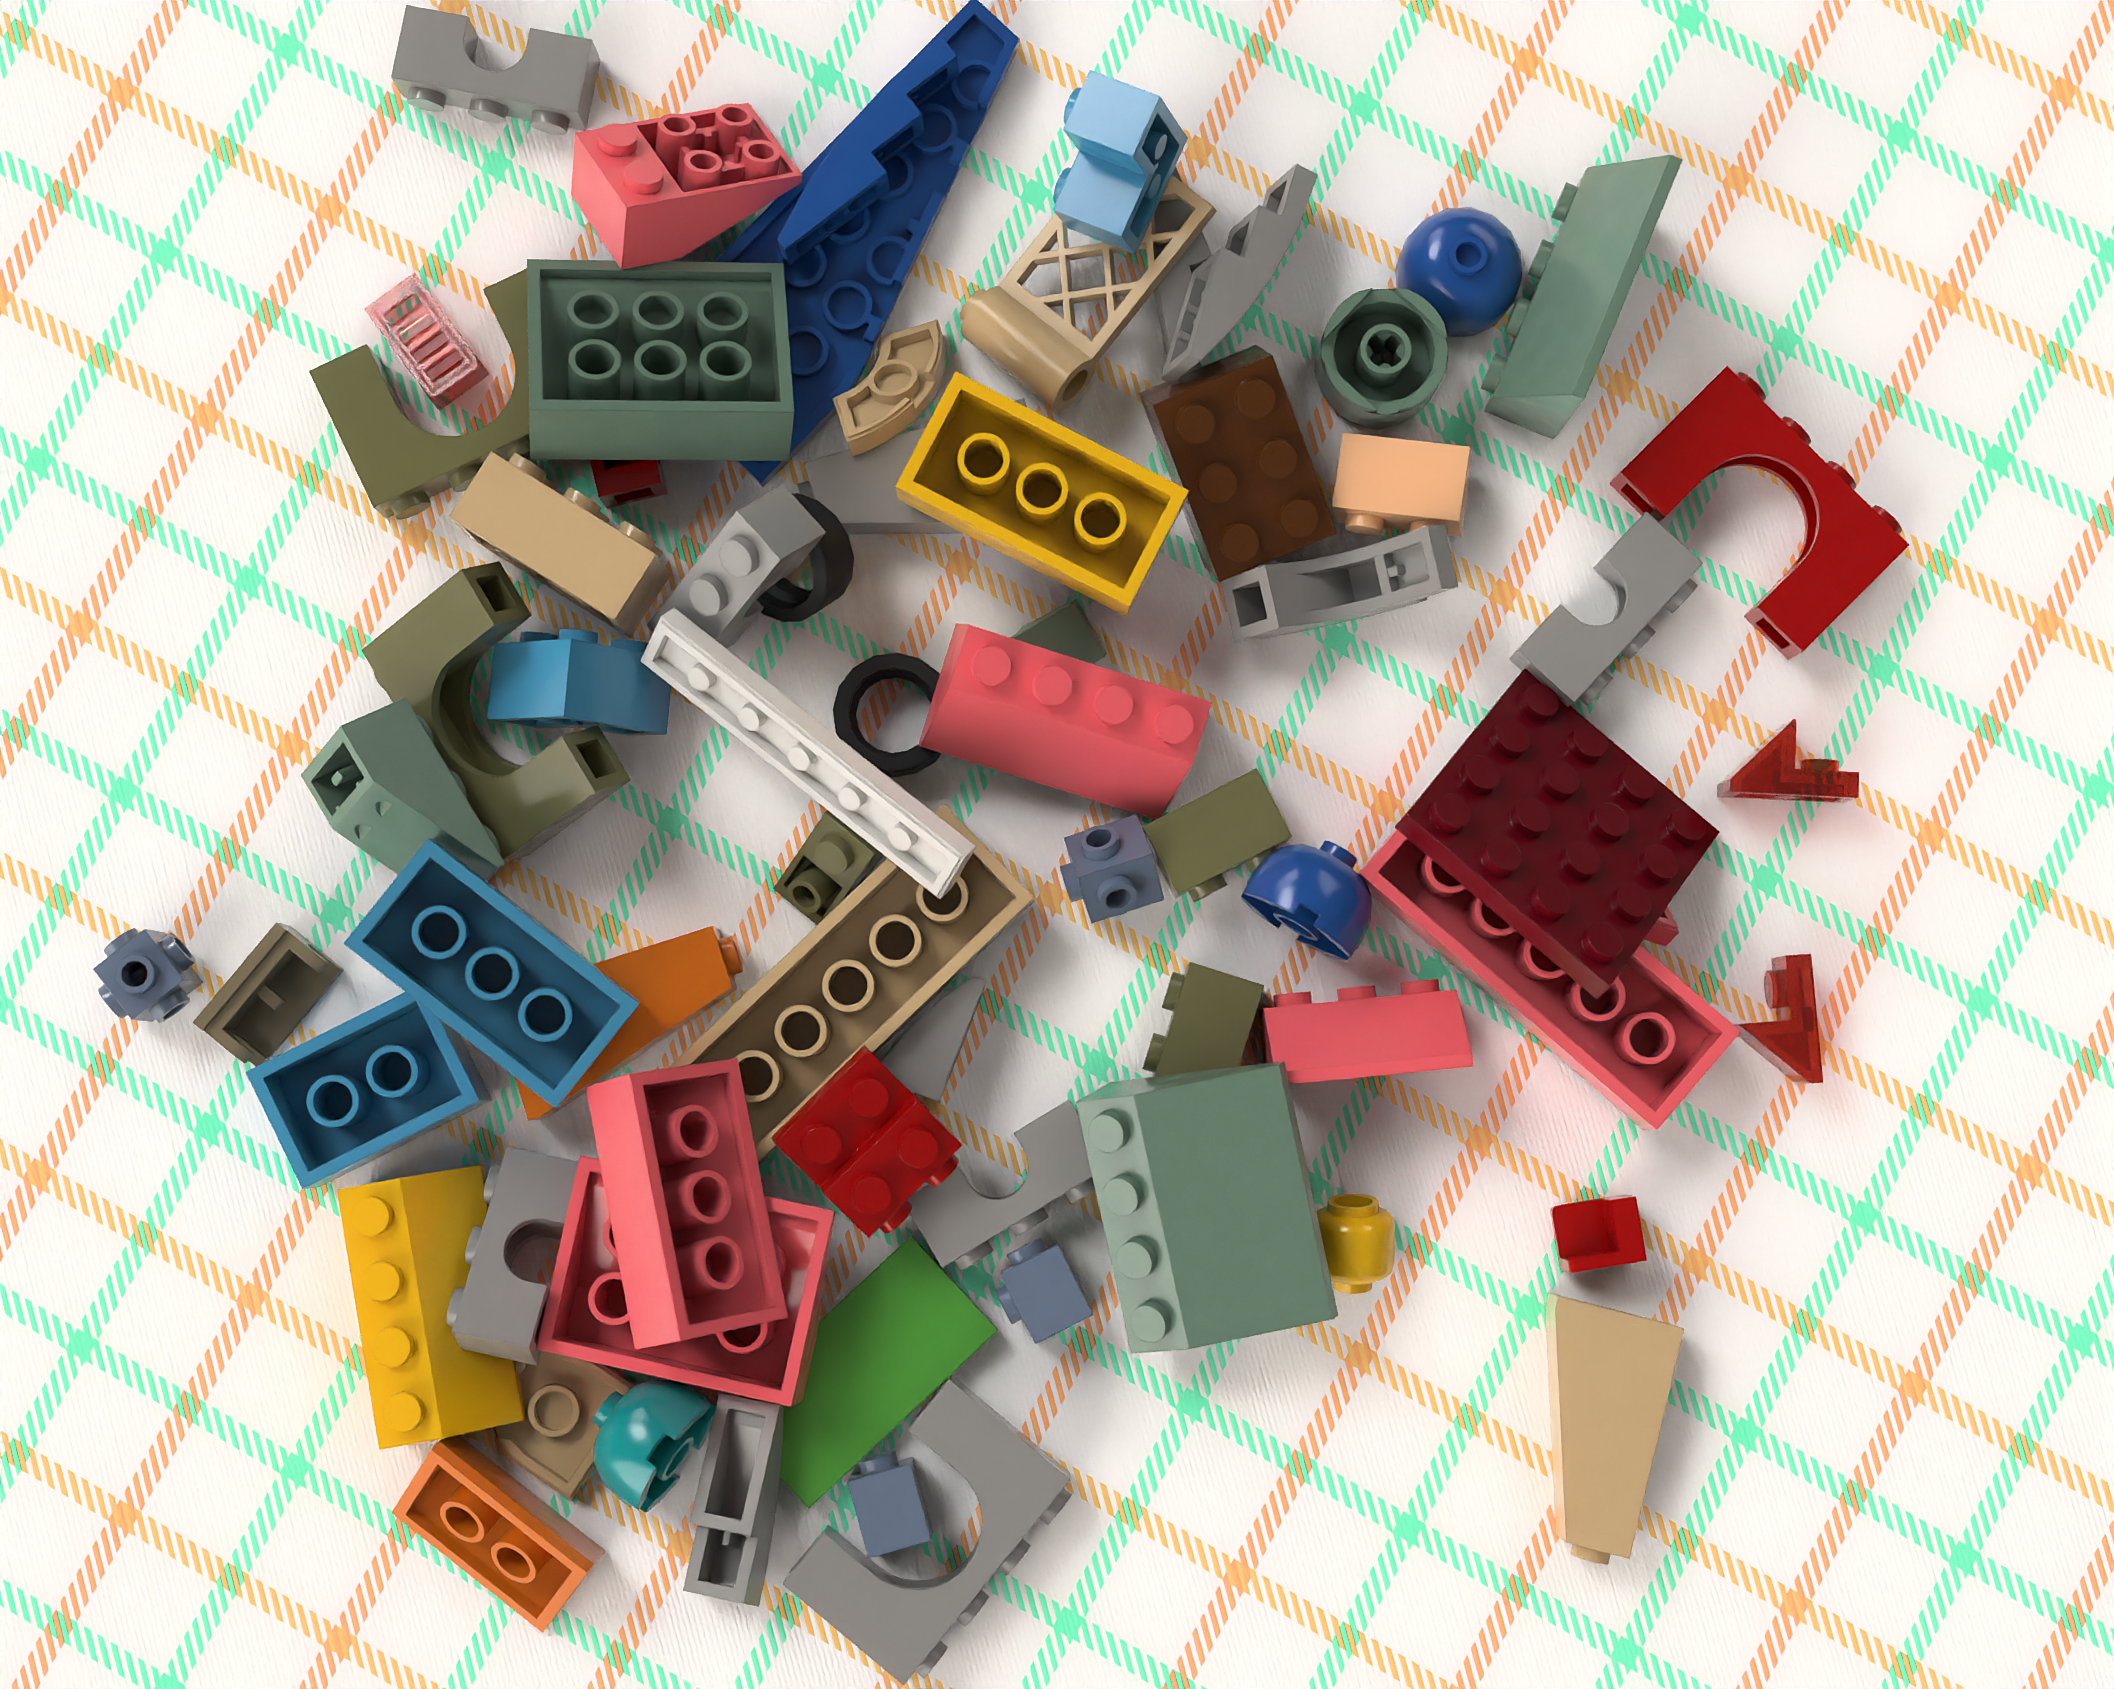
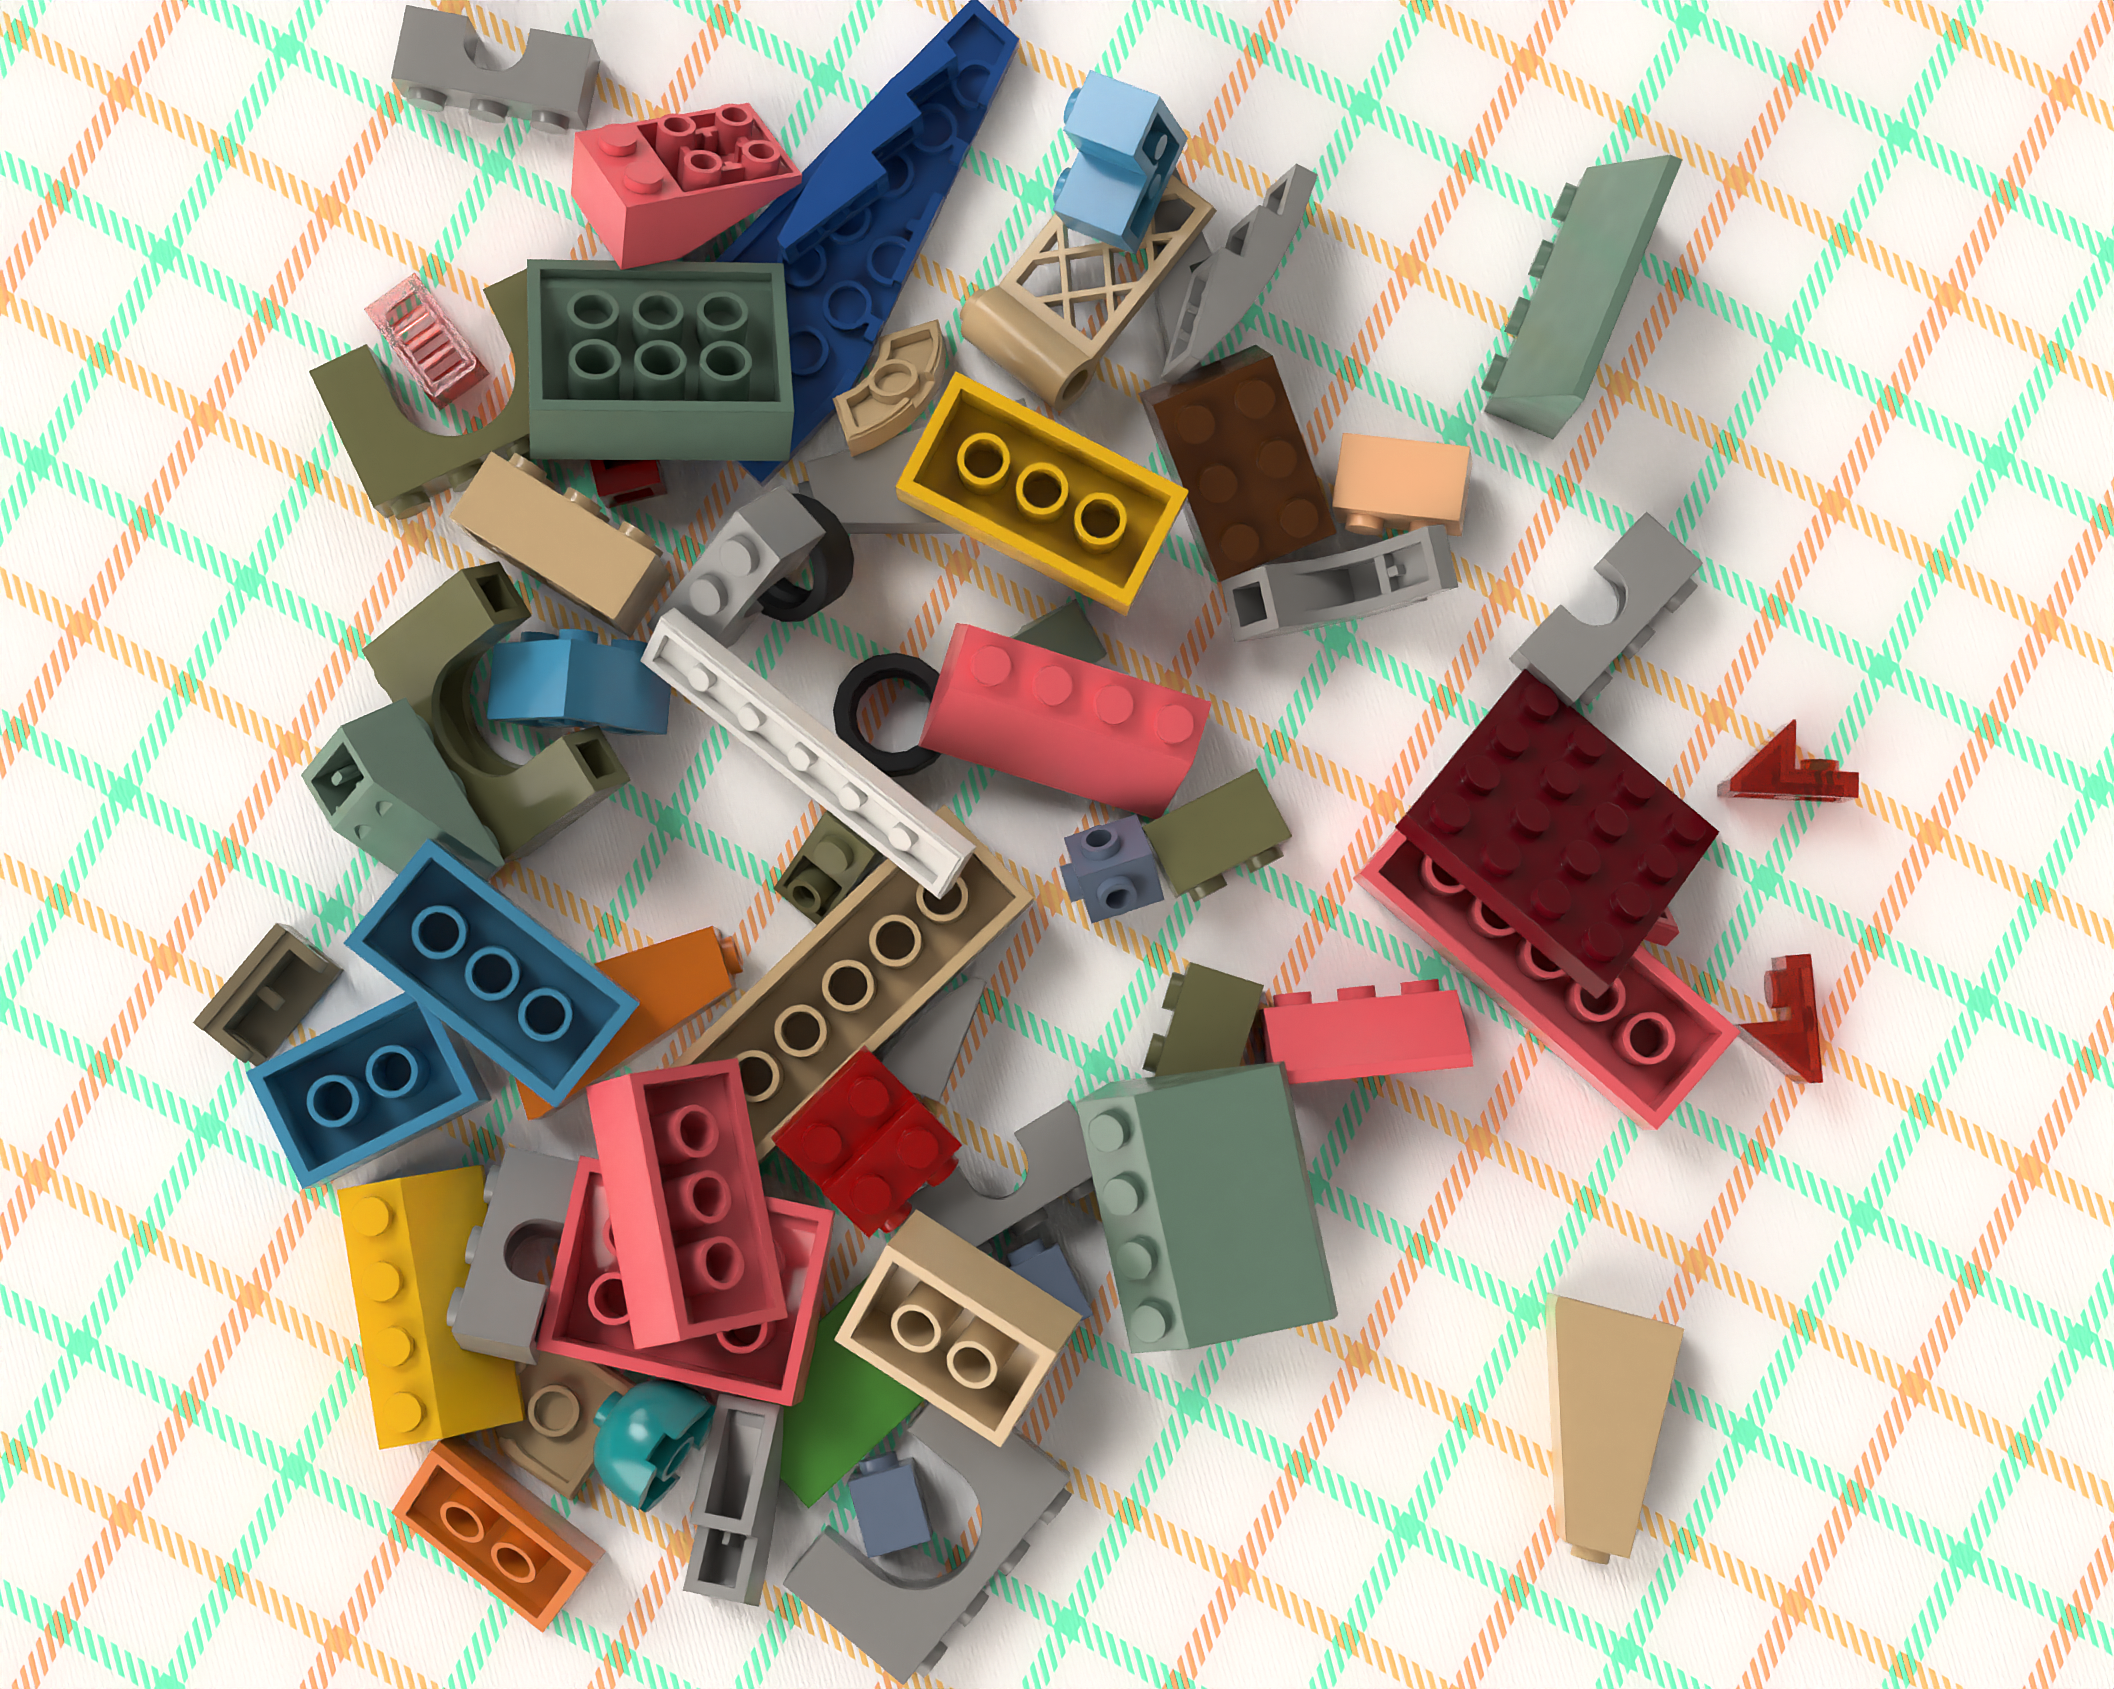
(168, 977): sand blue brick -> none
(957, 1327): none -> tan brick
(1314, 896): blue cylinder -> none
(1357, 1241): yellow head -> none
(1369, 325): sand green brick -> none
(1463, 268): blue cylinder -> none
(1598, 1233): red panel -> none
(1843, 537): red arch -> none

